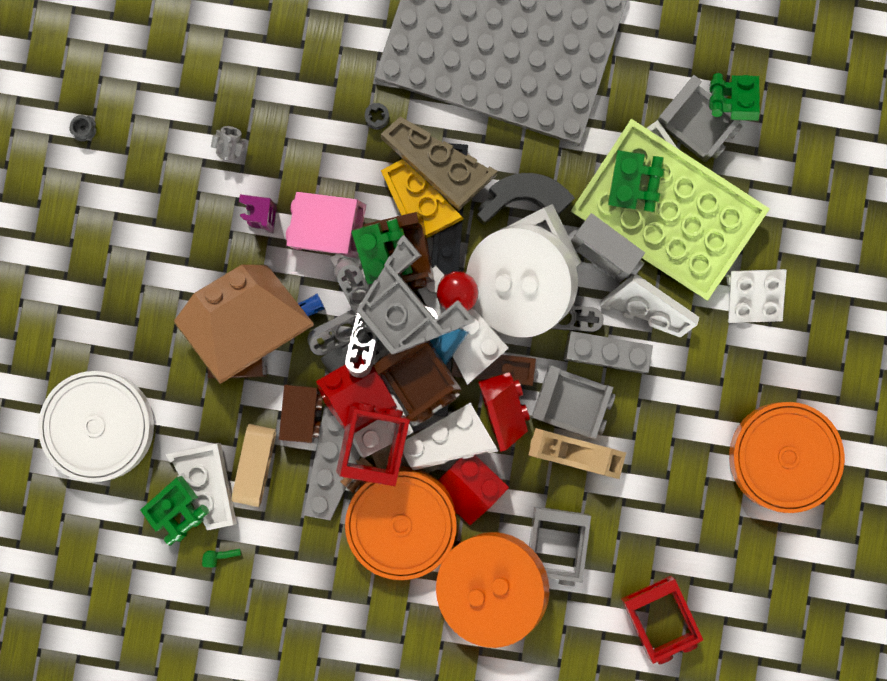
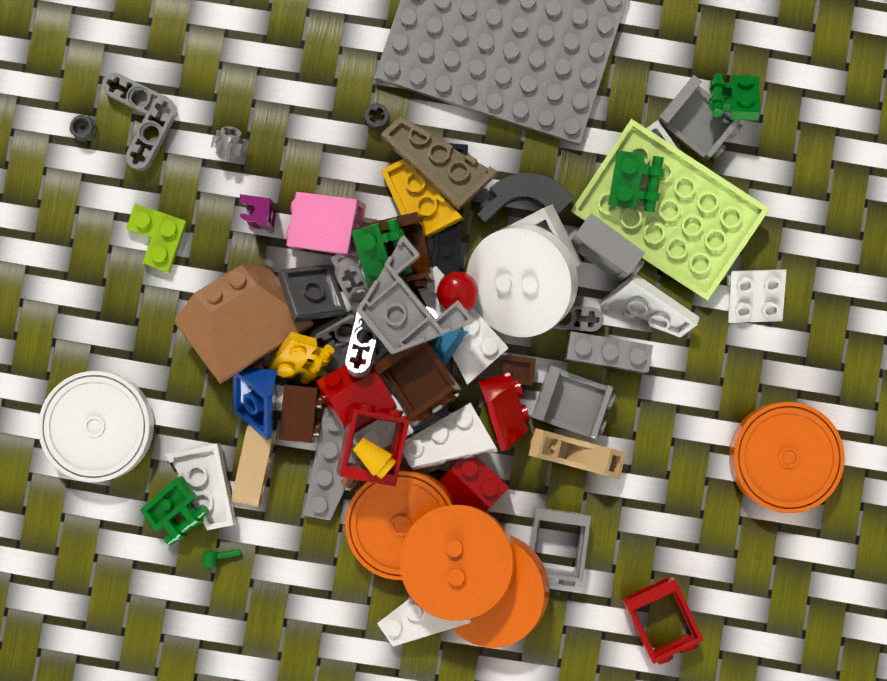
(150, 110): none -> light grey beam
(165, 235): none -> lime plate
(256, 398): none -> blue slope
(293, 357): none -> yellow plate
(311, 292): none -> dark grey tile
(374, 457): none -> yellow cone
(412, 622): none -> white wing
(457, 562): none -> orange brick

